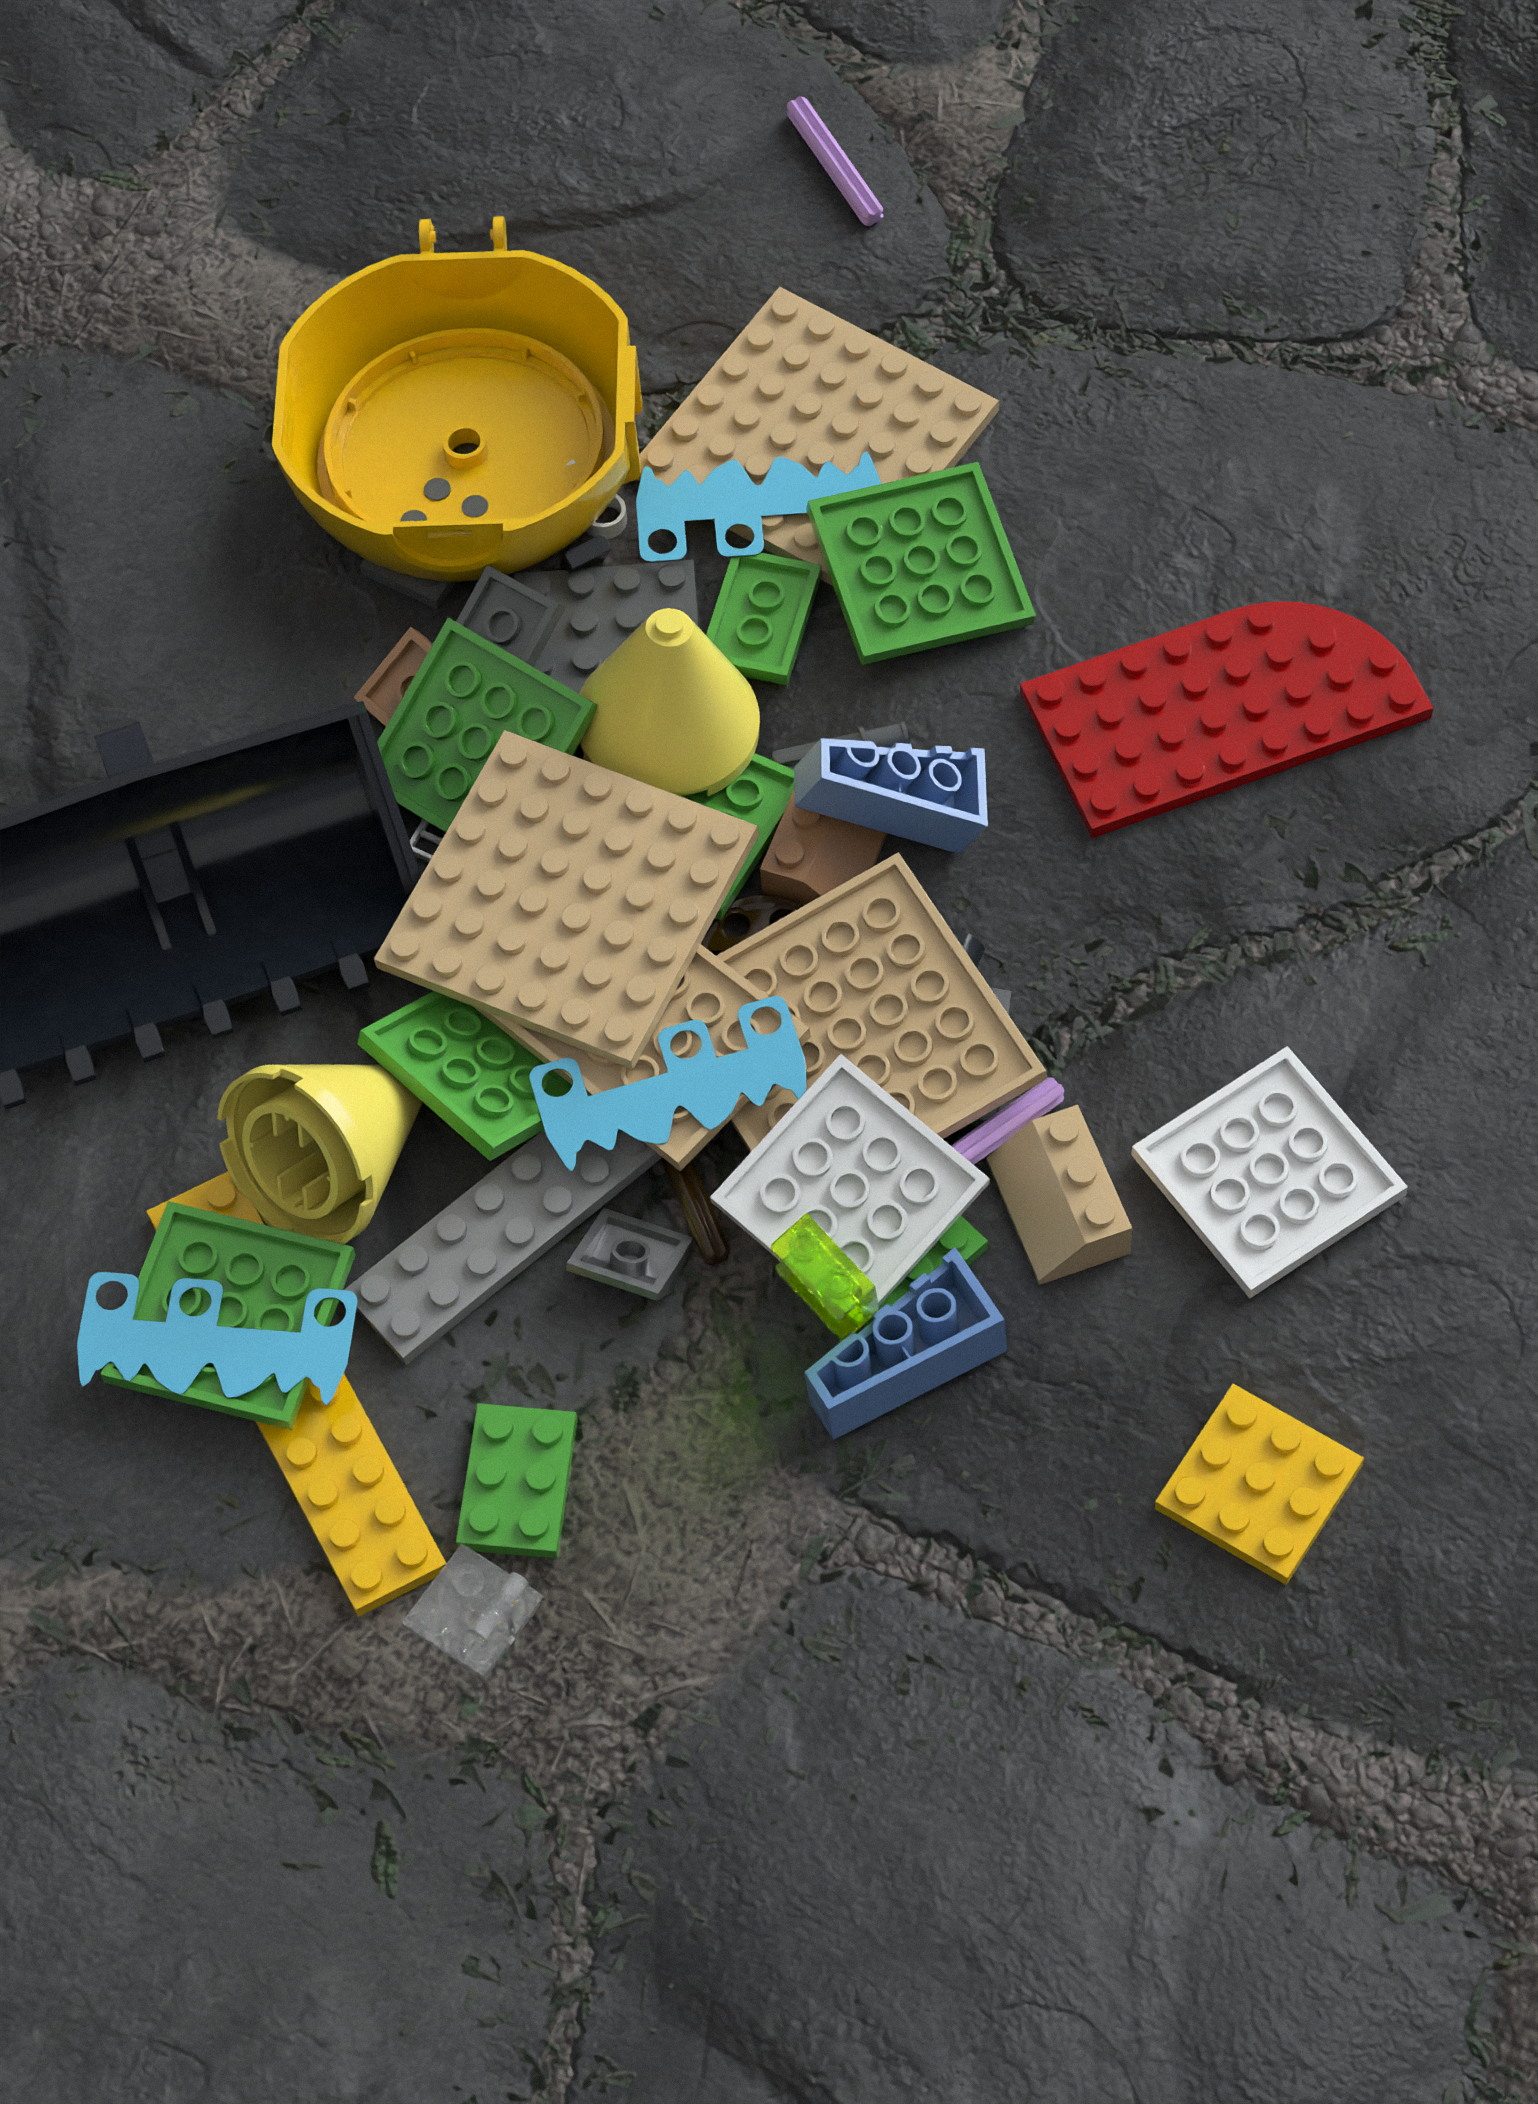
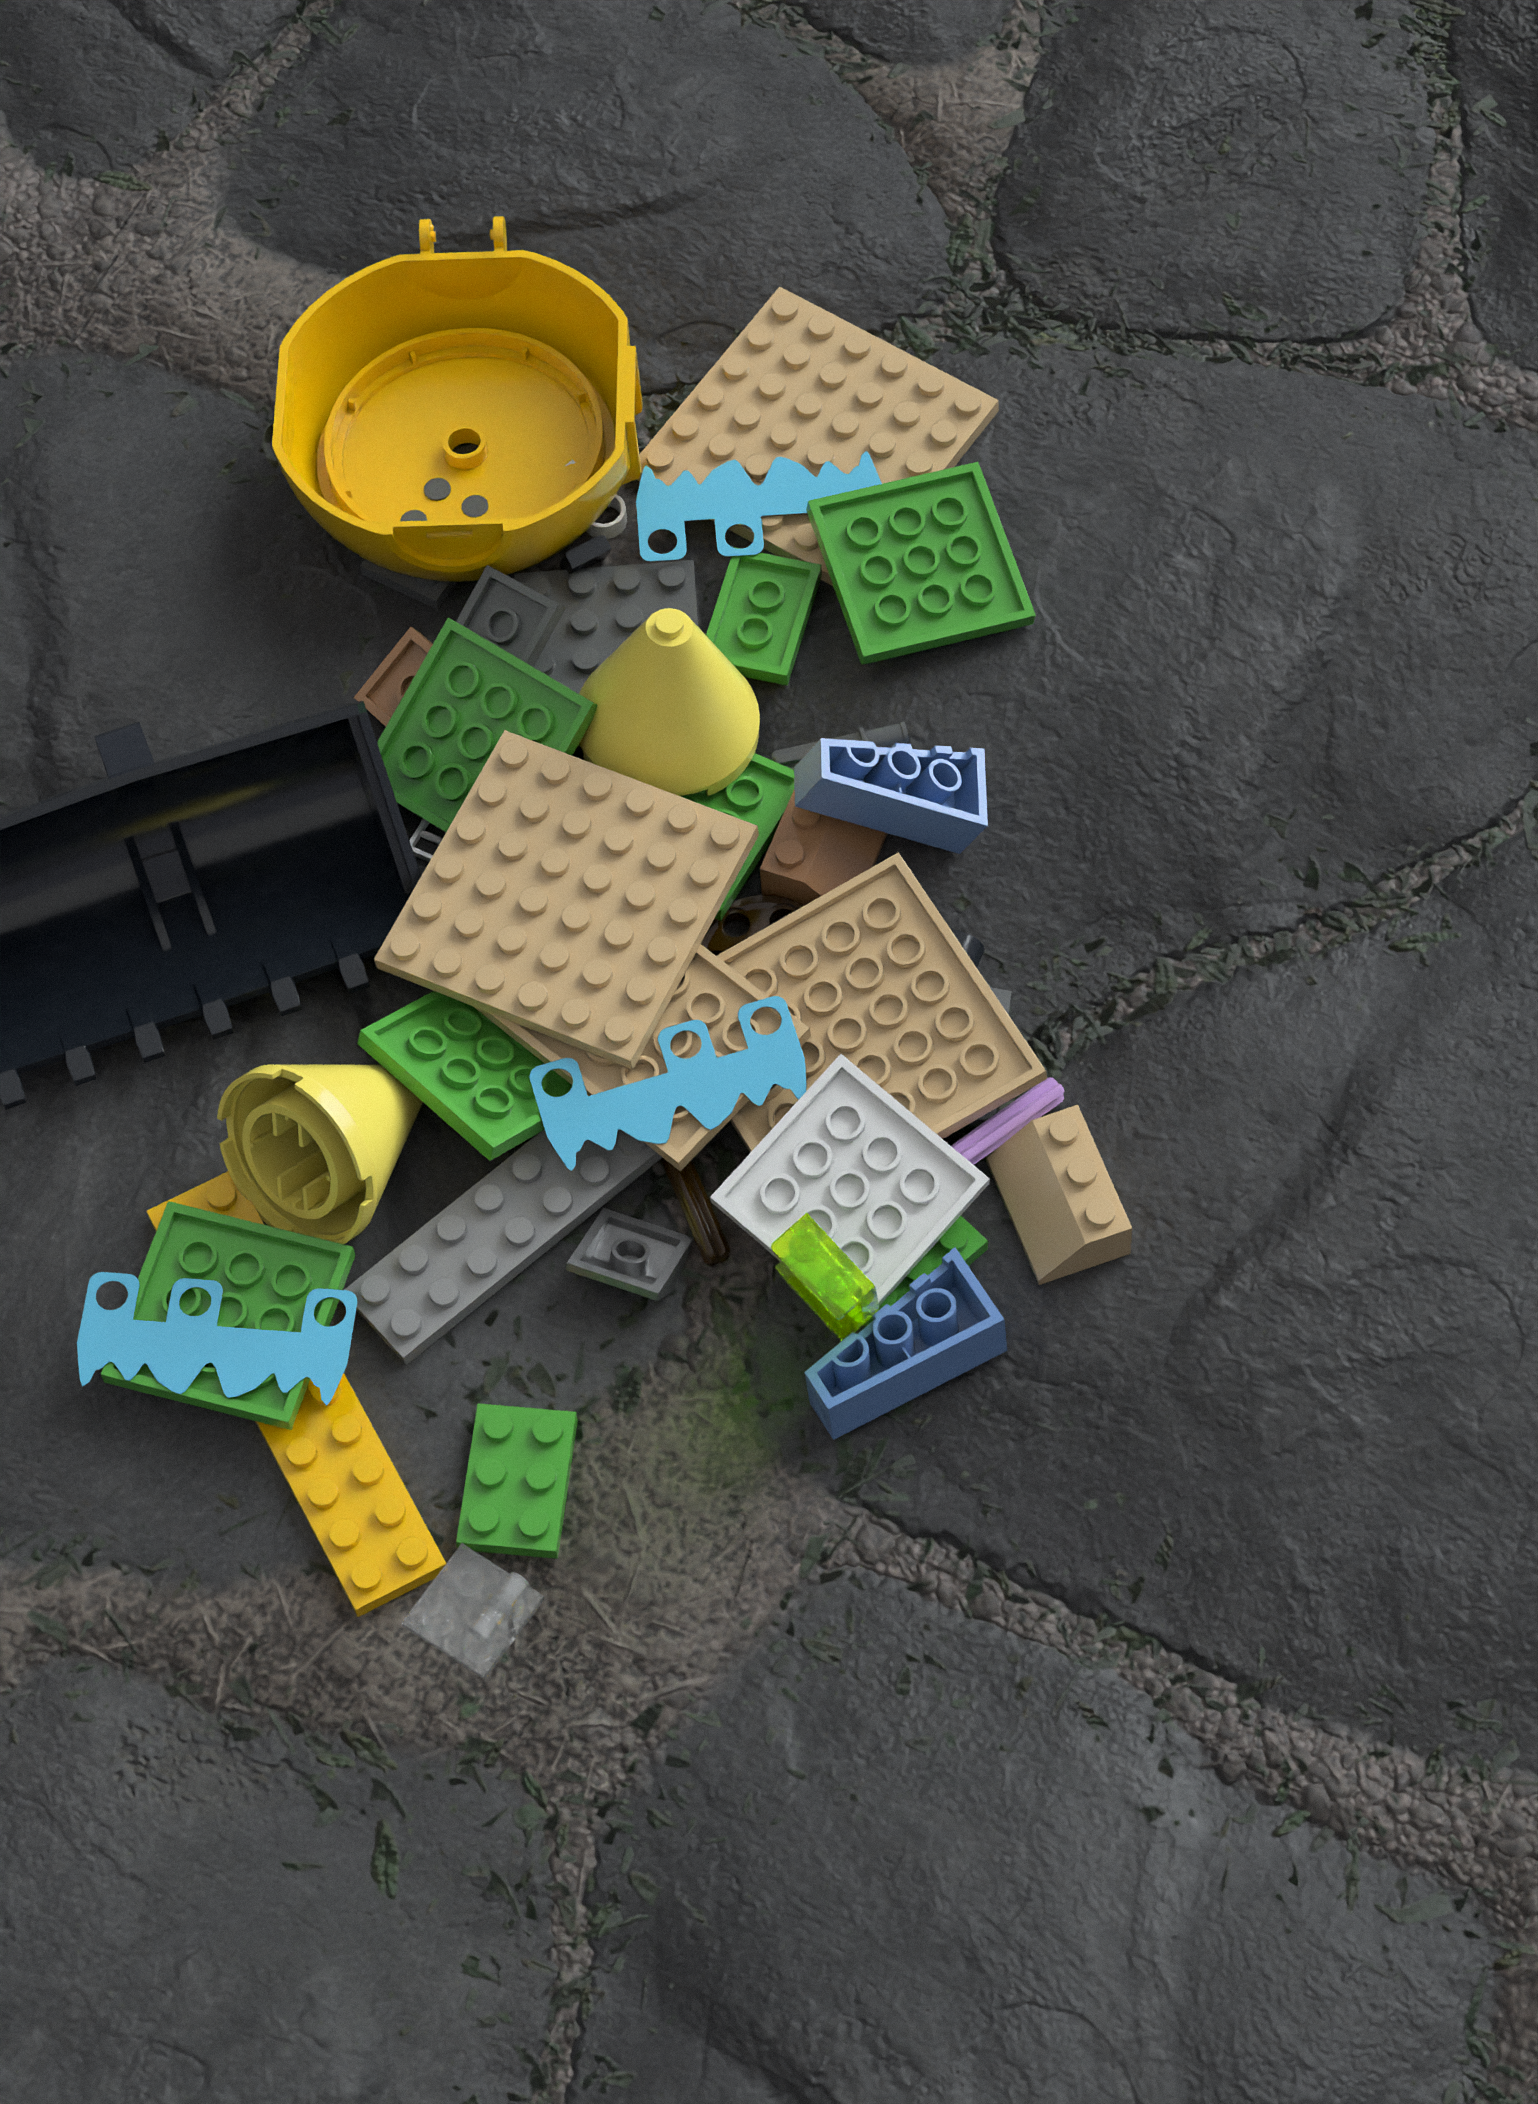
(835, 161): lavender axle -> none
(1218, 707): red plate -> none
(1259, 1483): yellow plate -> none
(1269, 1171): white plate -> none

